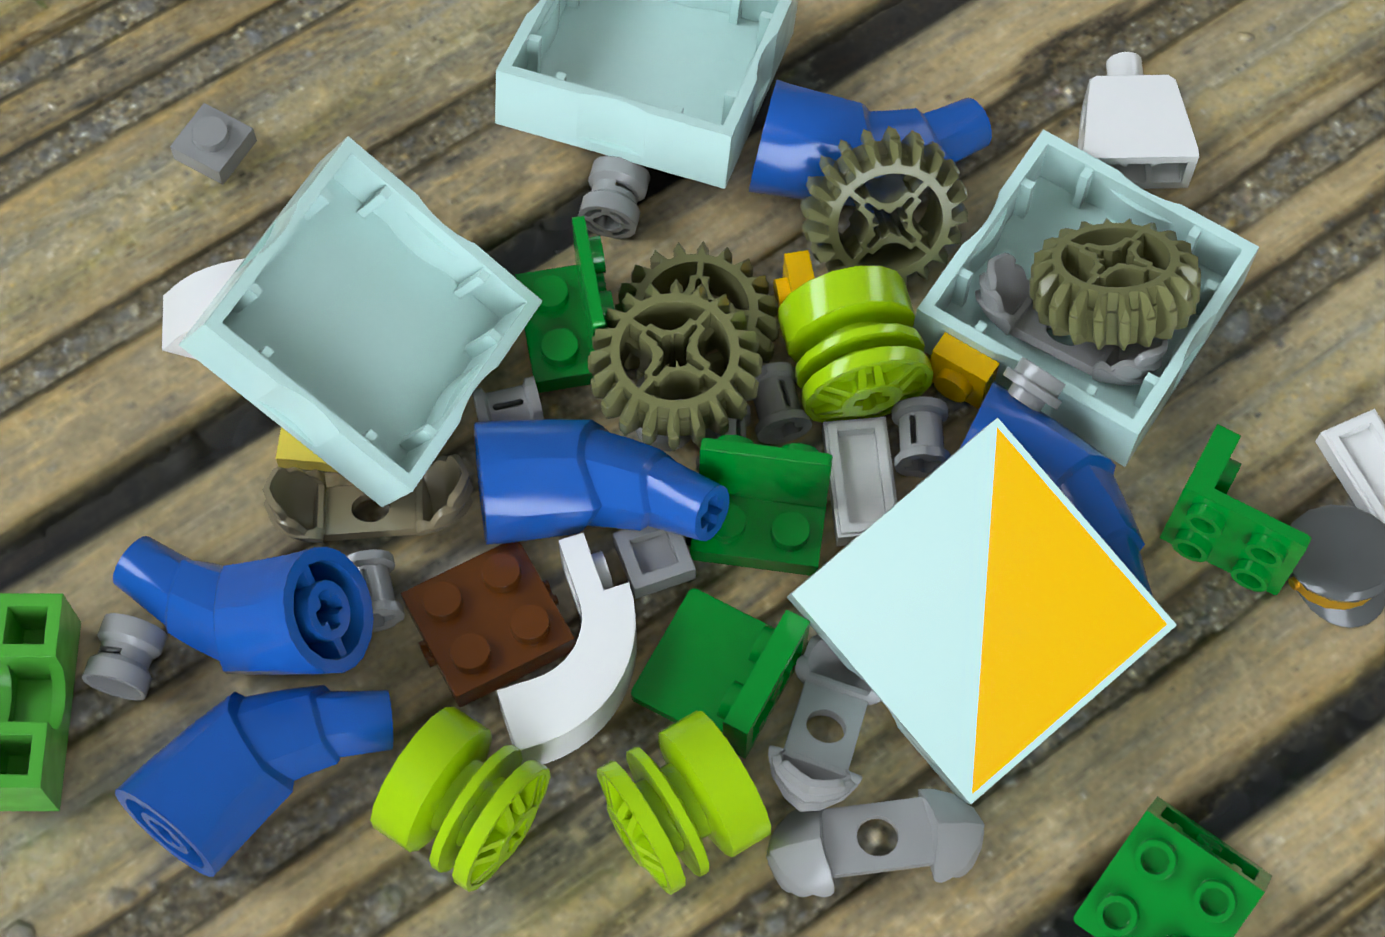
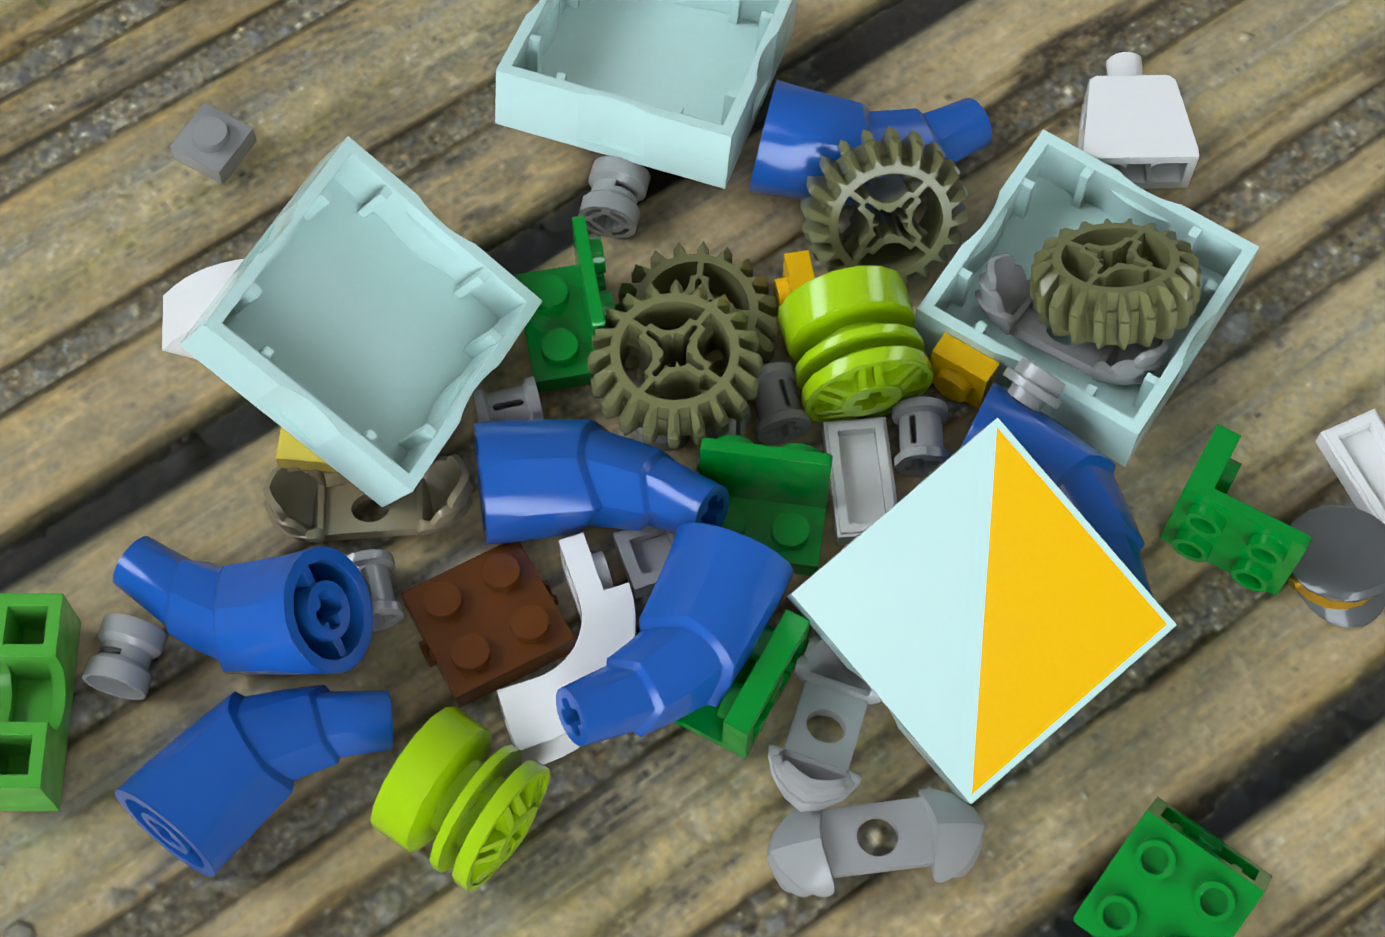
(691, 797): lime wheel -> none
(692, 639): none -> blue piece

